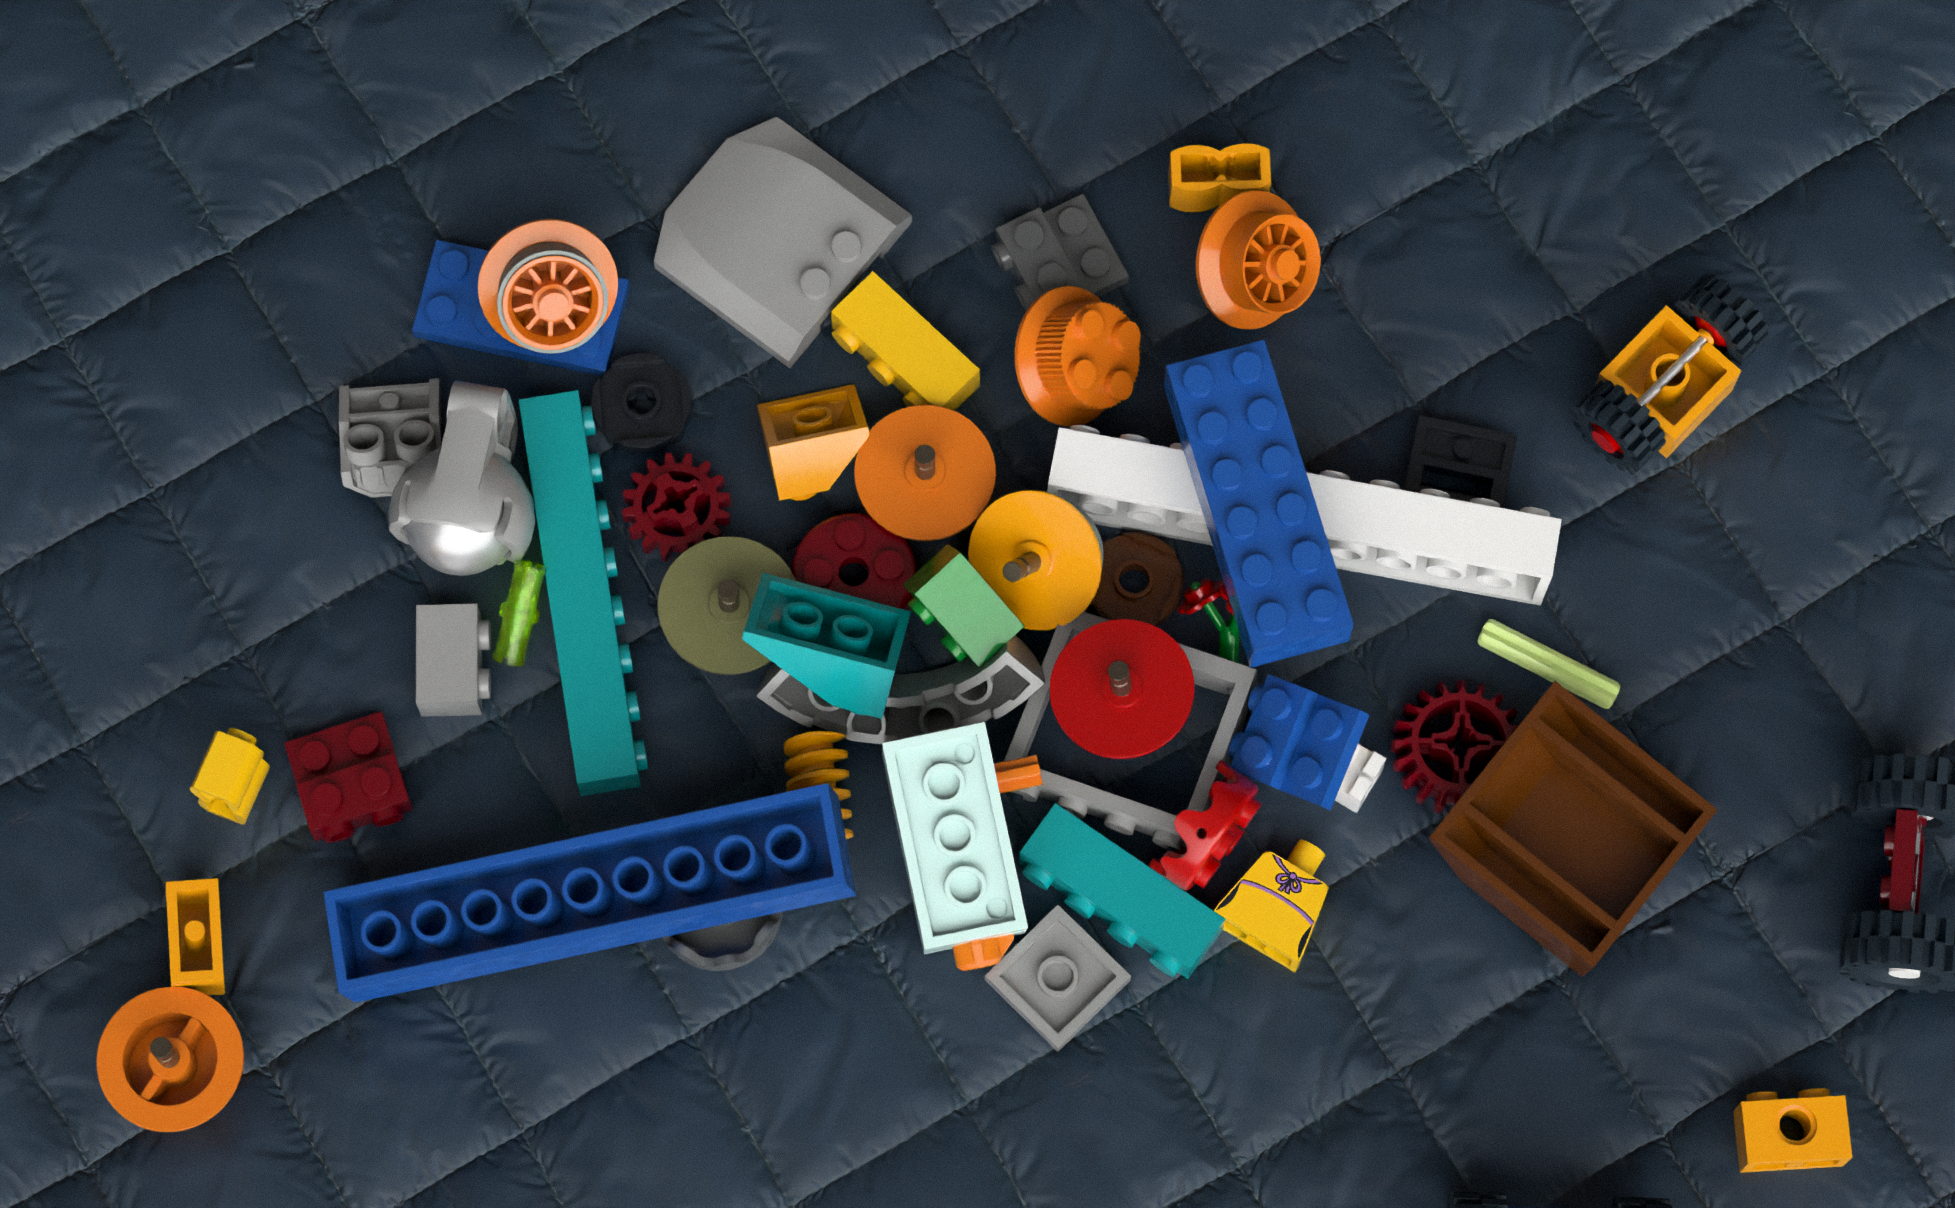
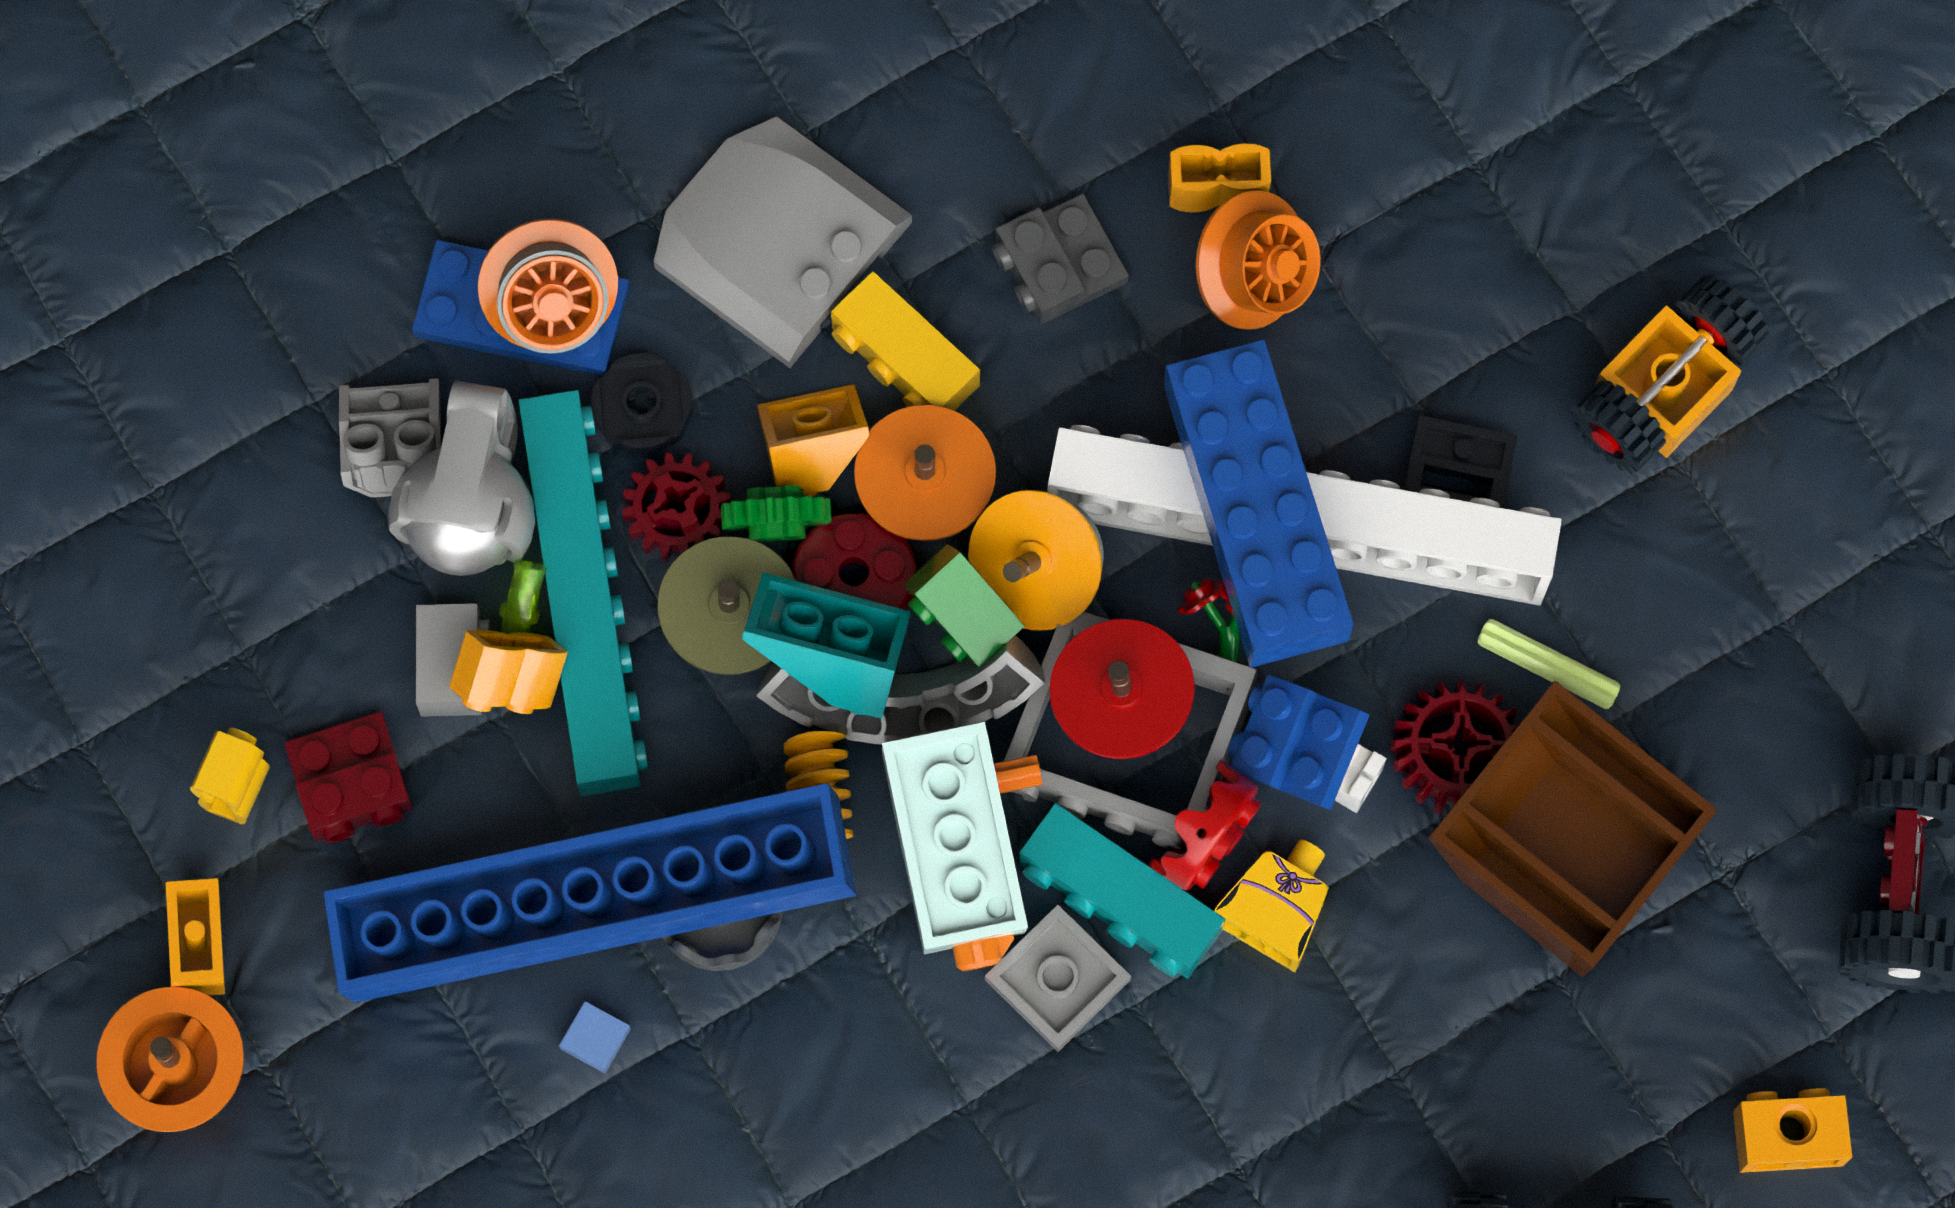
(507, 670): none -> light orange brick
(595, 1037): none -> medium blue tile
(776, 513): none -> green gear
(1075, 356): orange piece -> none
(1156, 562): reddish brown tile -> none

